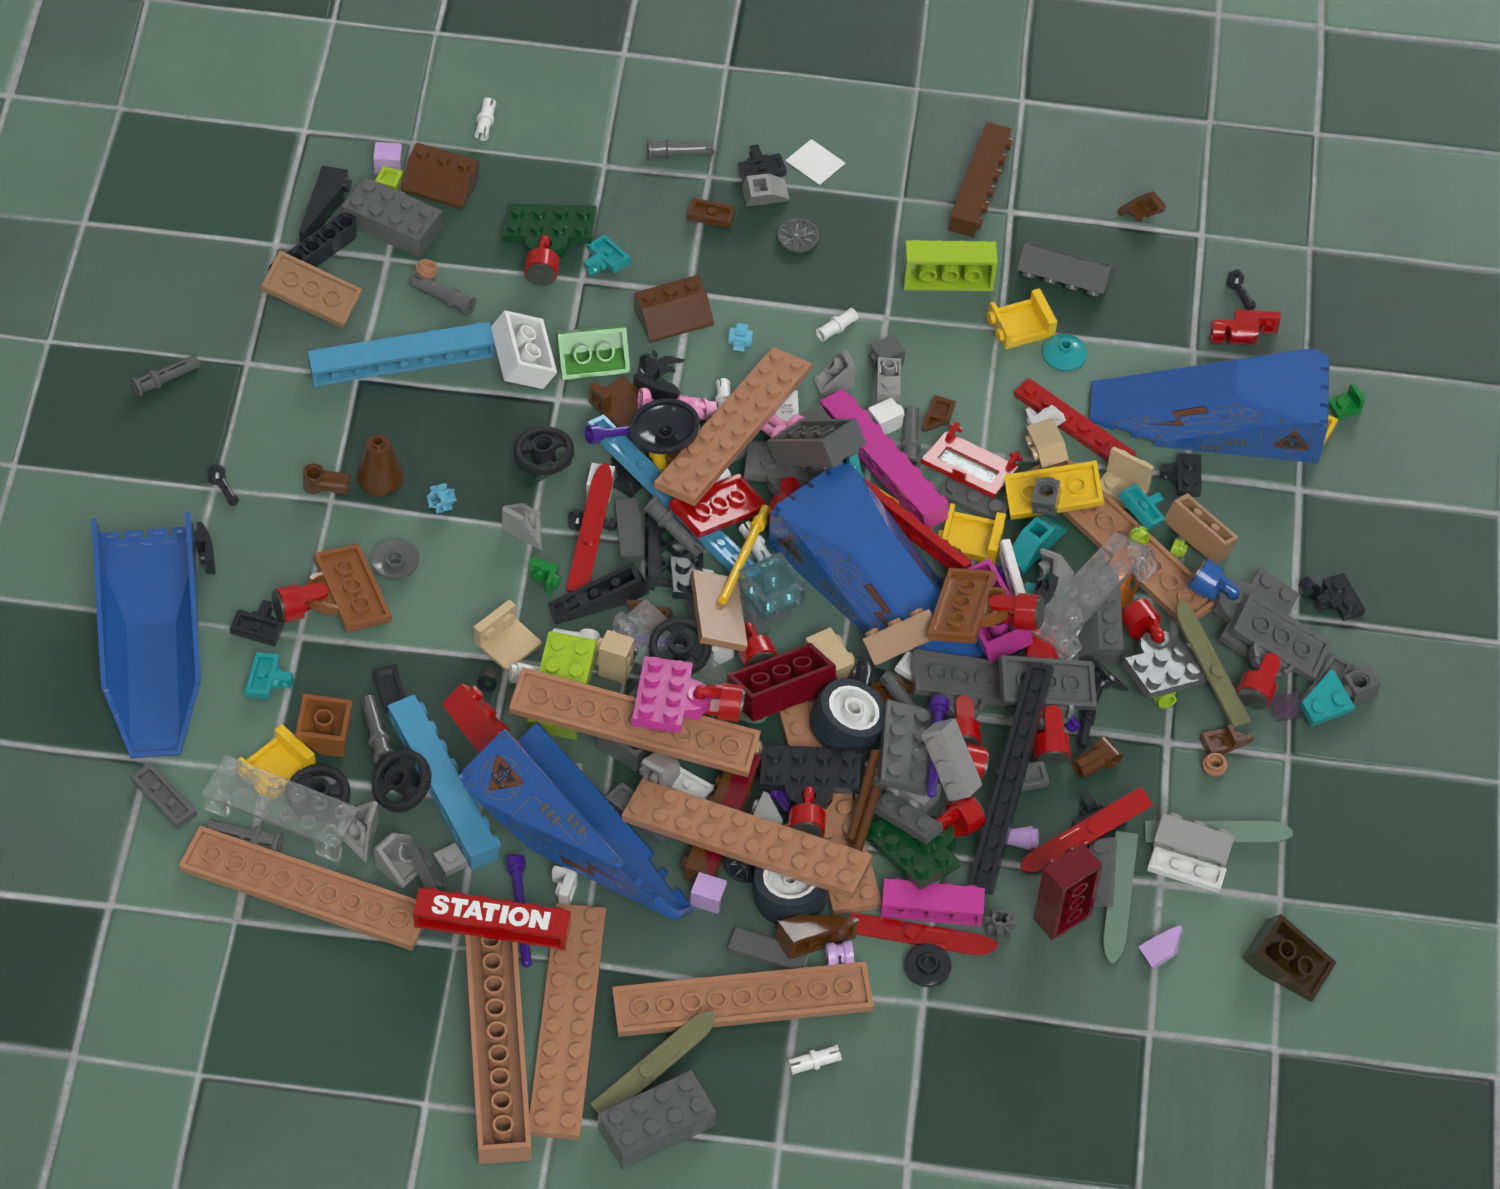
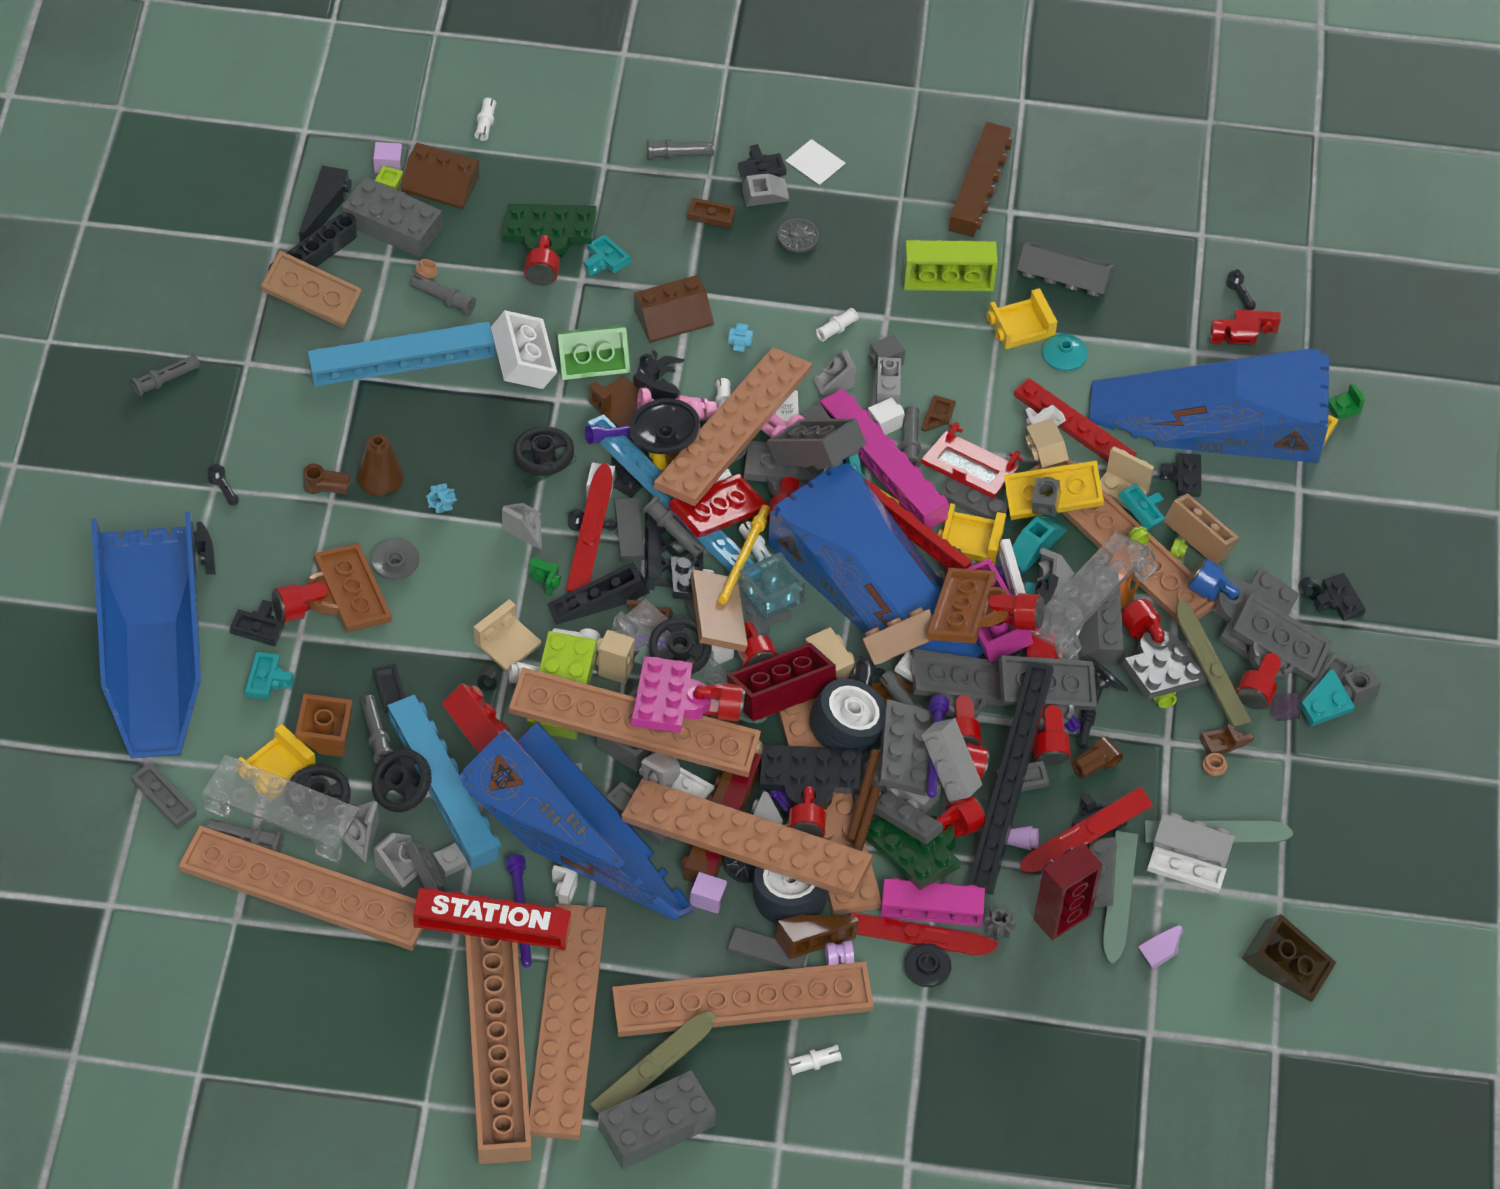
(1143, 206): reddish brown slope -> none

